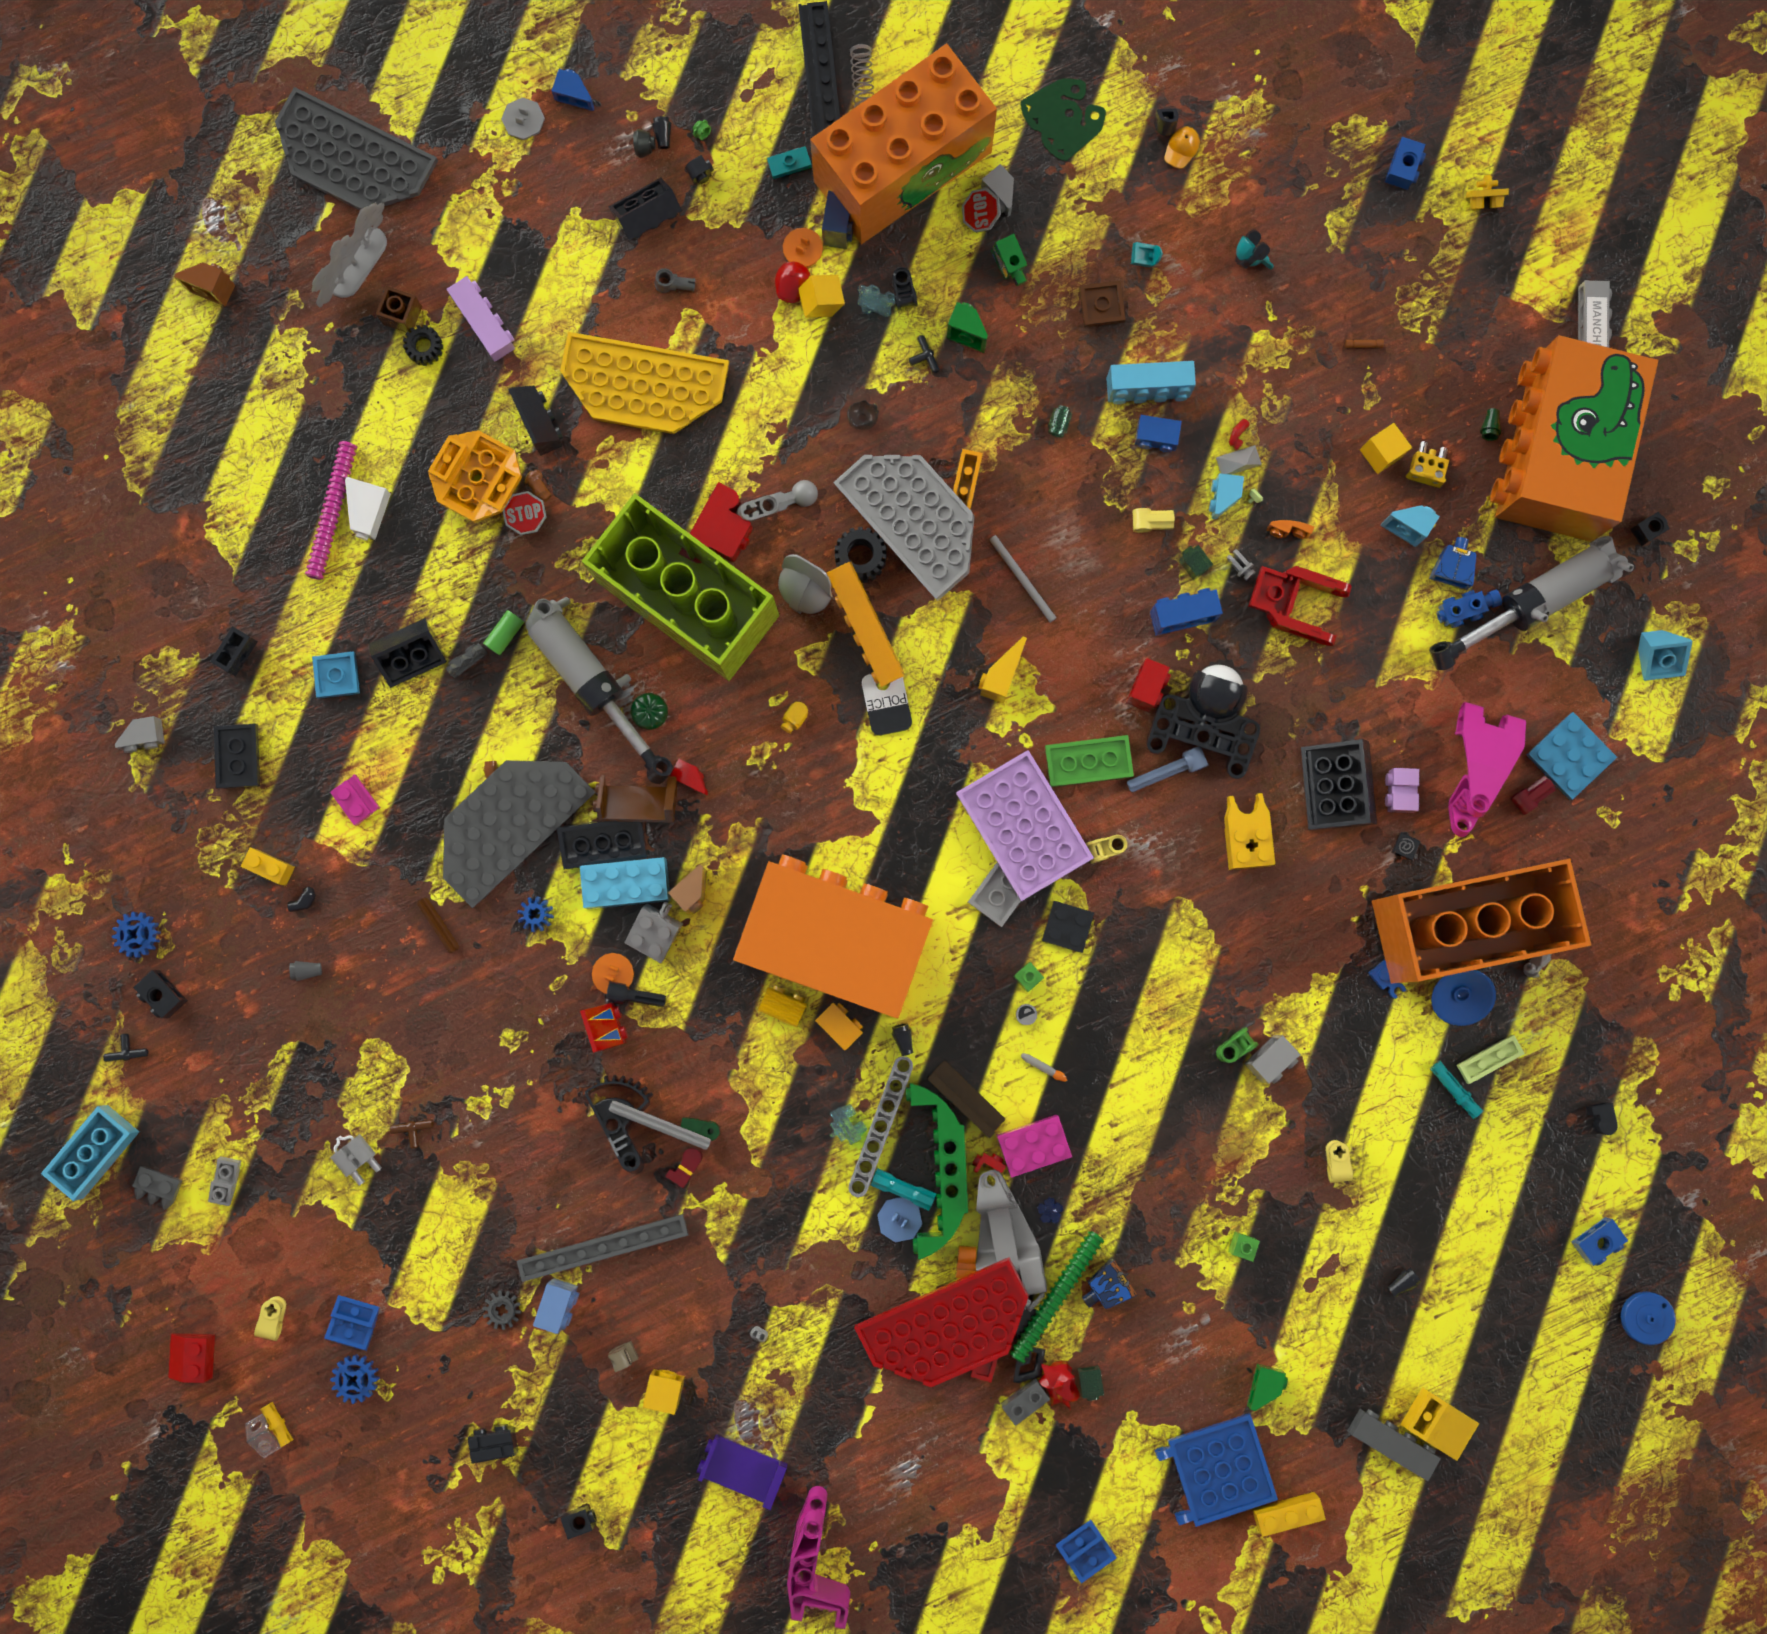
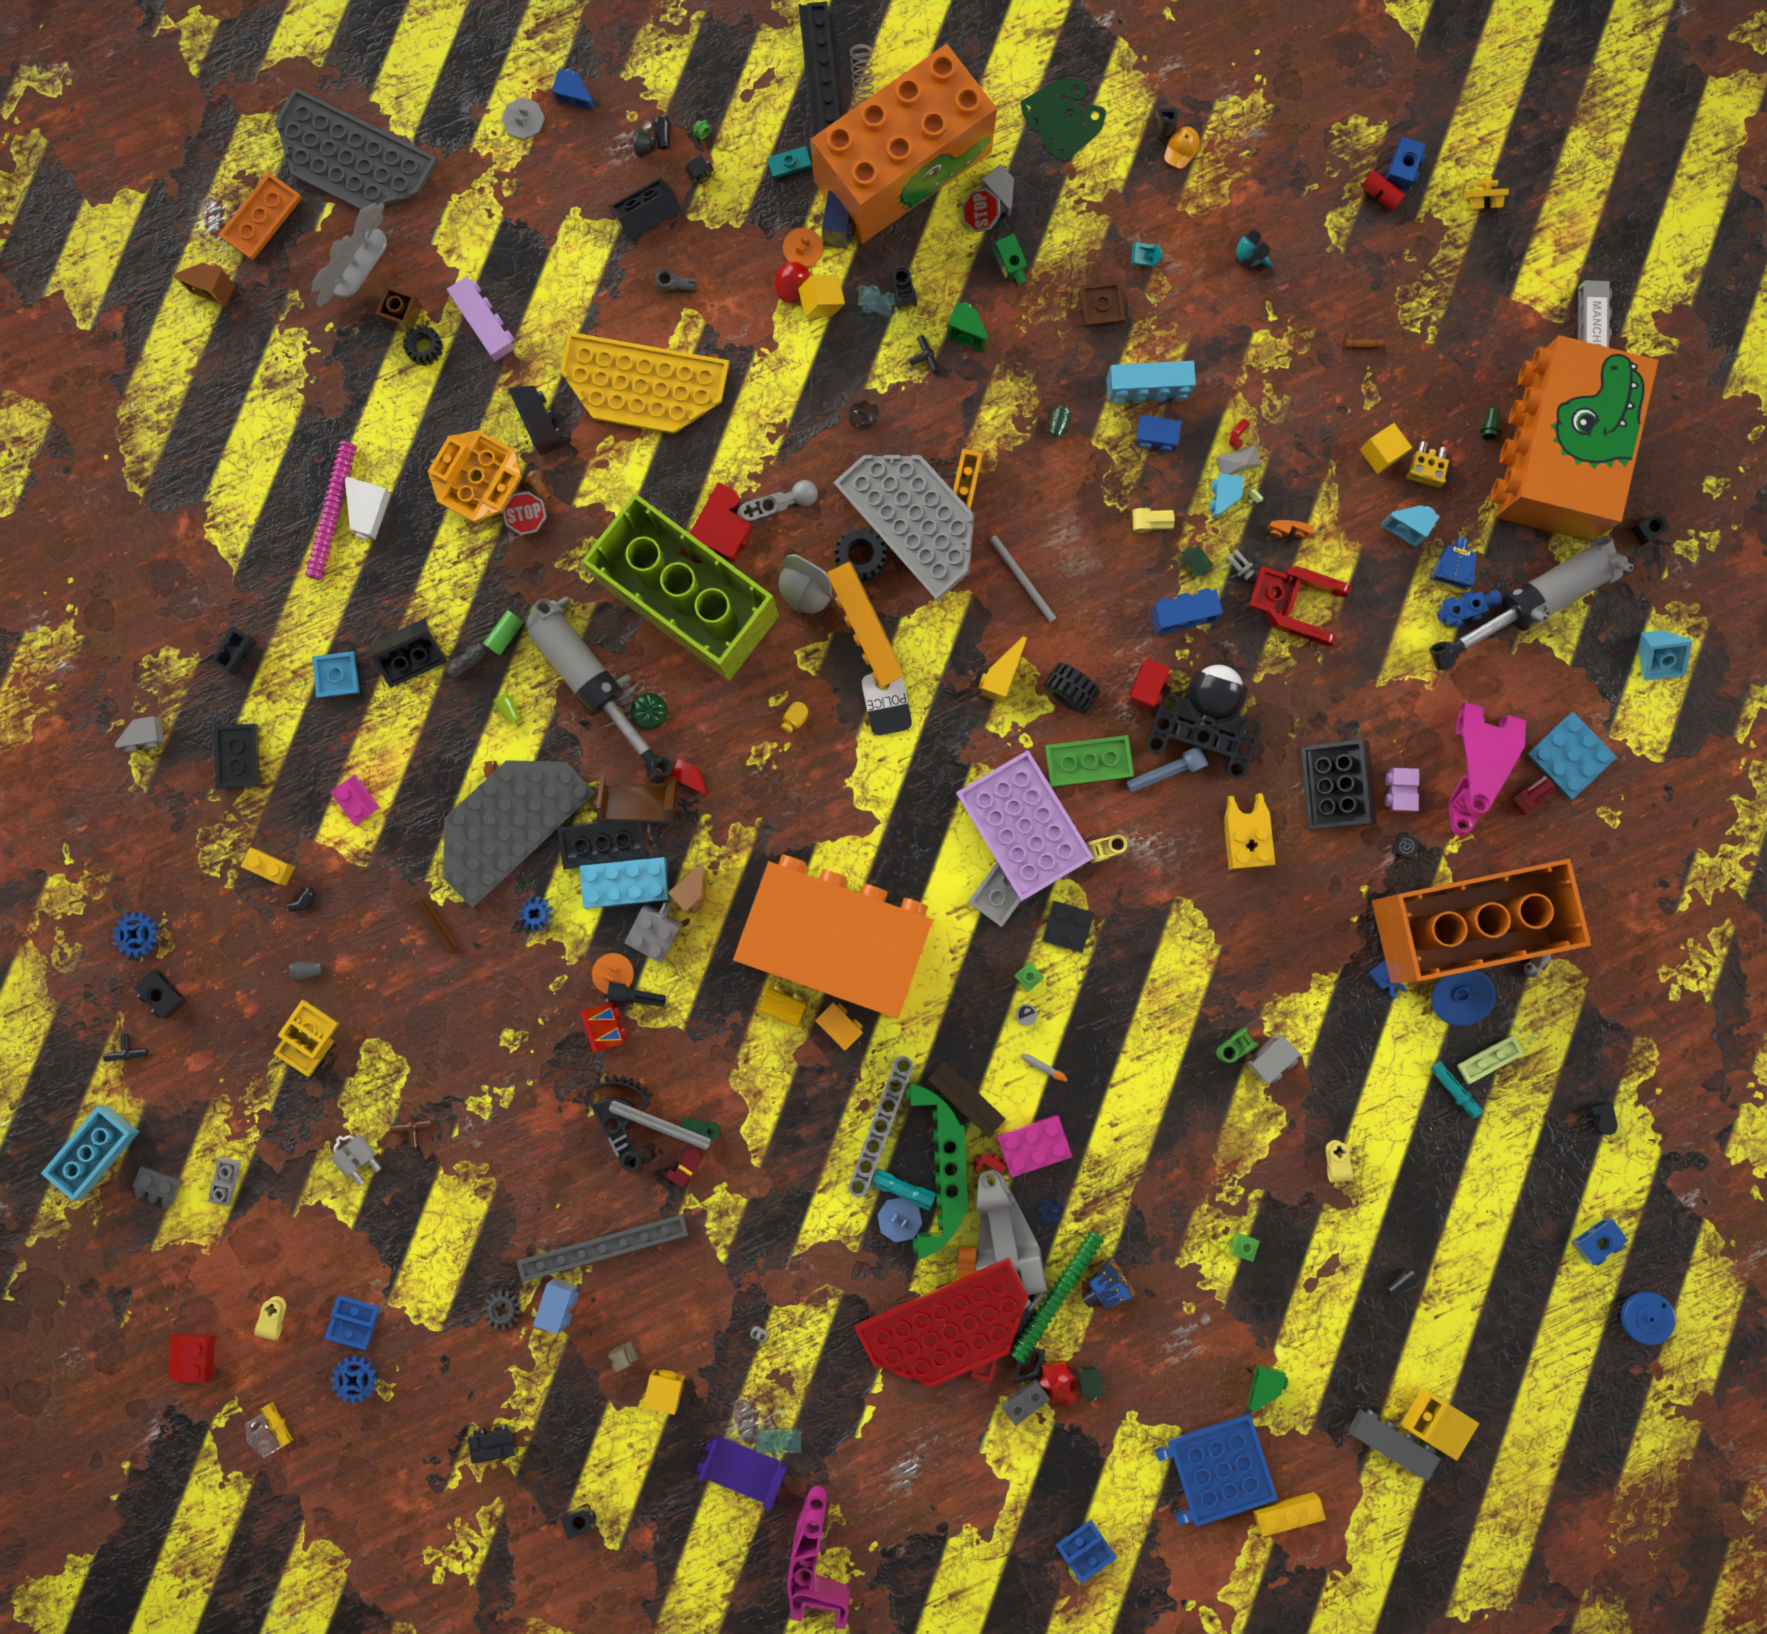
(260, 216): none -> orange plate
(306, 1038): none -> yellow bracket
(507, 707): none -> lime cone
(778, 1440): none -> clear light blue slope
(843, 1127): clear light blue hips -> none
(903, 1037): black cone -> none
(1071, 688): none -> black tyre
(1383, 190): none -> red pin

